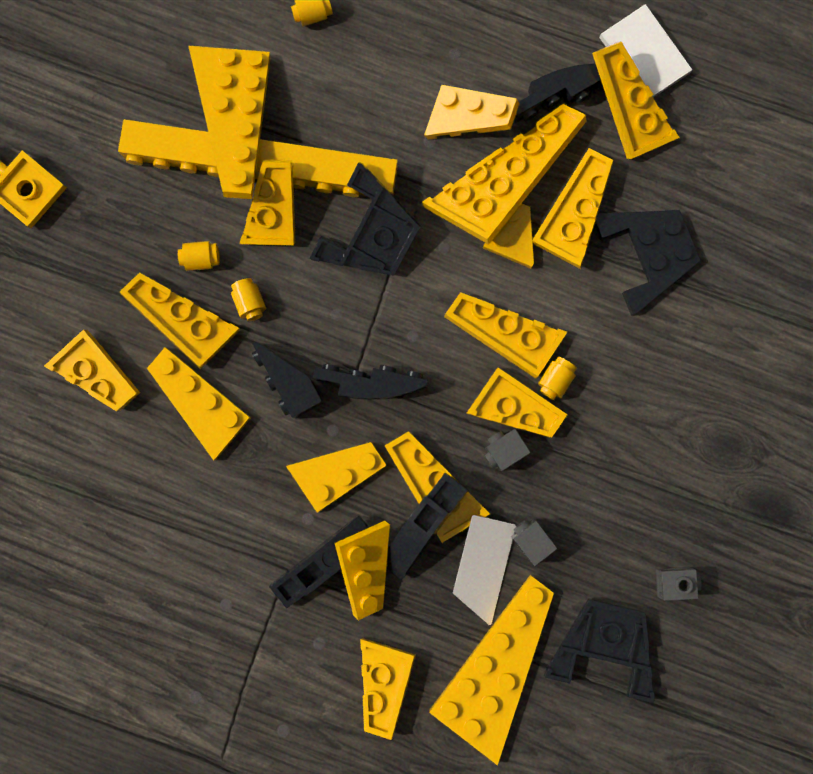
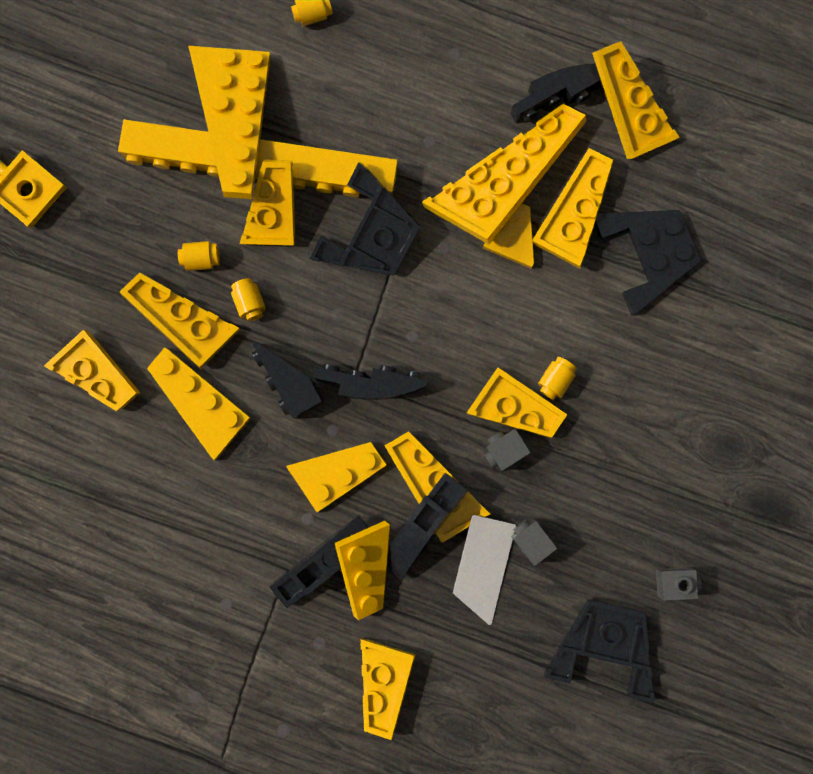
(469, 111): yellow wing -> none
(489, 684): yellow wing -> none
(517, 339): yellow wing -> none
(649, 48): white tile -> none

